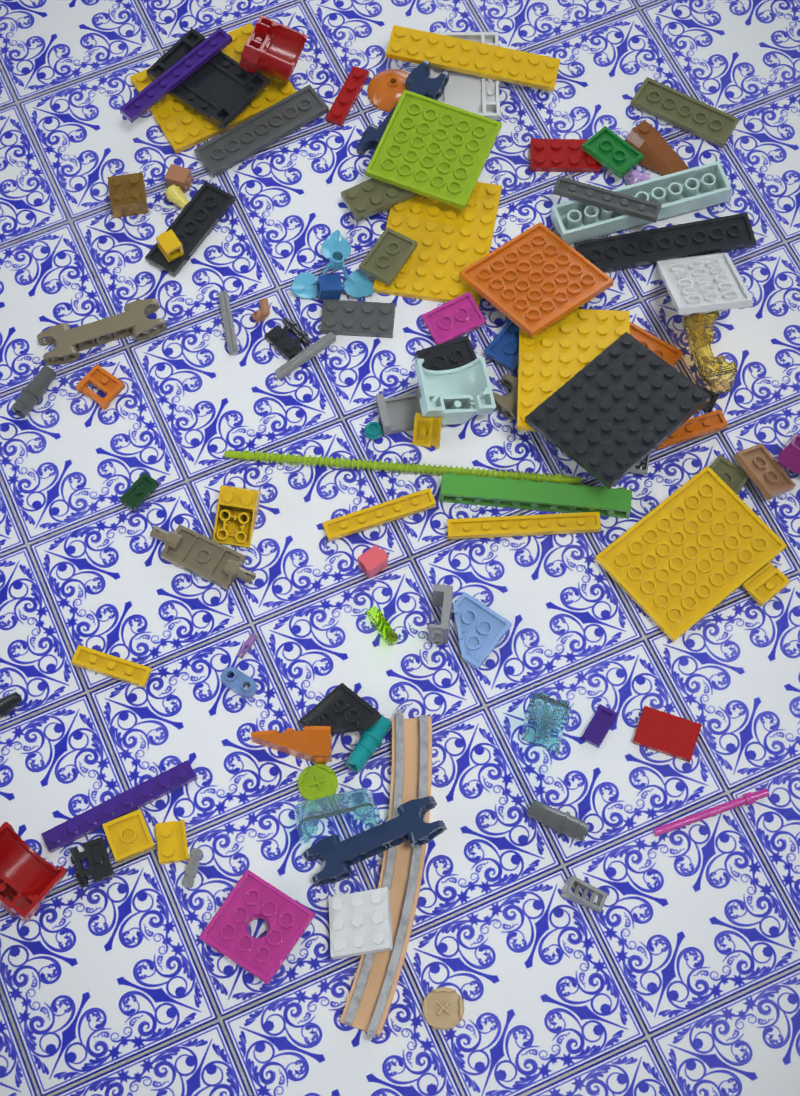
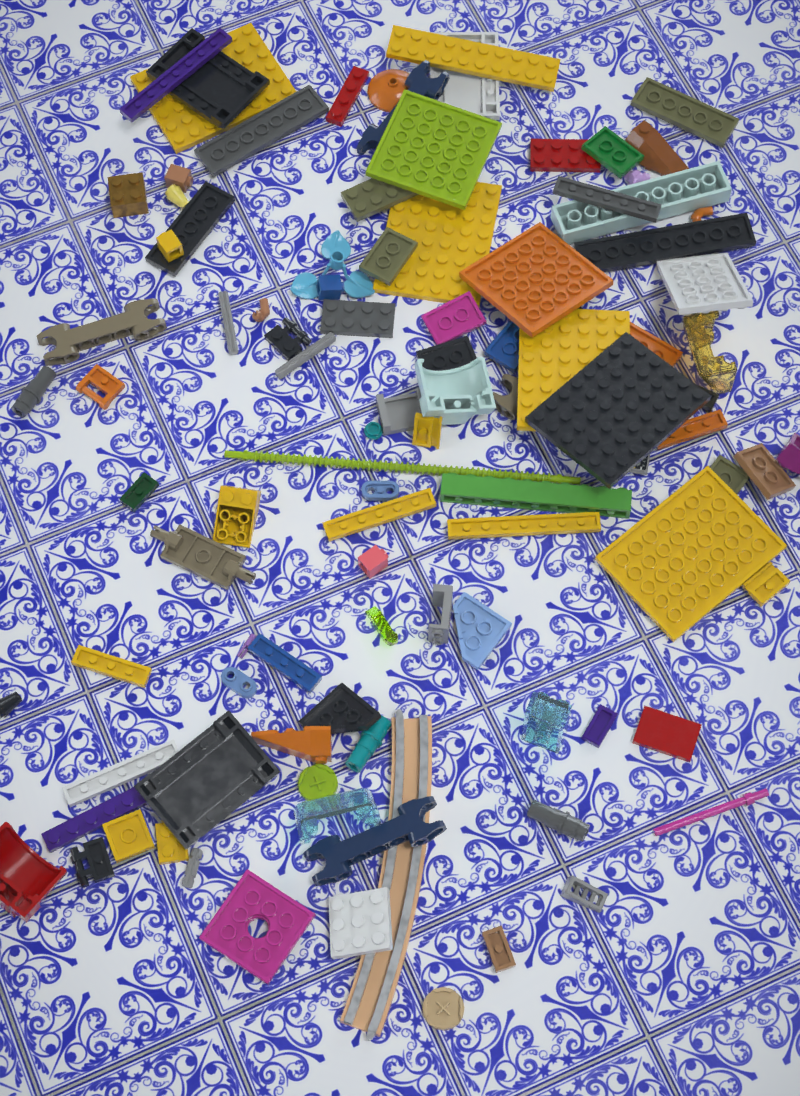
(119, 773): none -> white plate
(207, 780): none -> black slope
(279, 55): red piece -> none
(285, 663): none -> blue plate
(380, 490): none -> medium blue plate
(498, 949): none -> medium nougat plate
(701, 212): none -> orange arm

